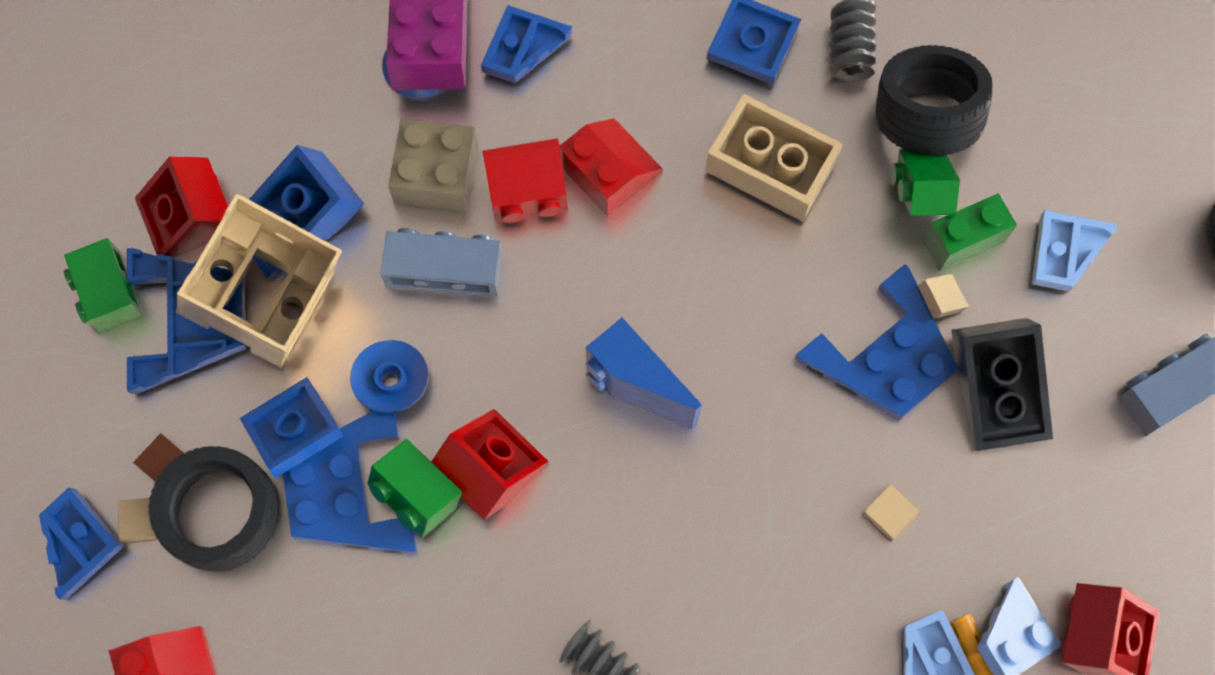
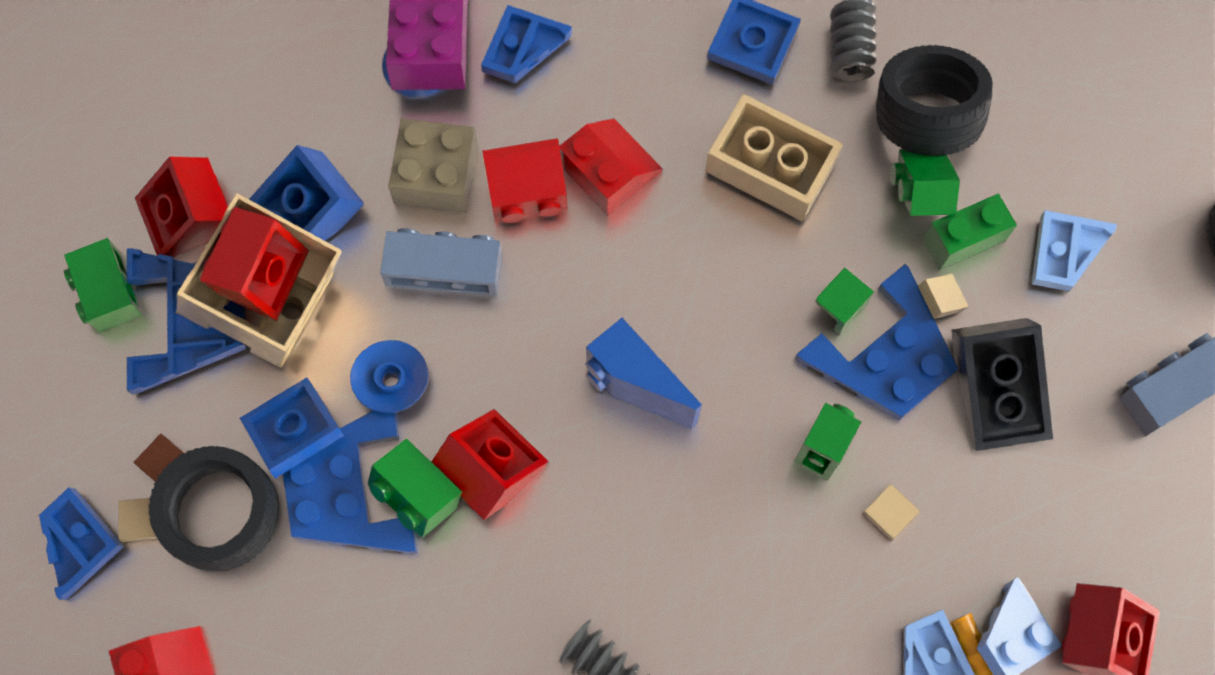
(254, 263): none -> red slope
(828, 440): none -> green brick
(844, 298): none -> green panel

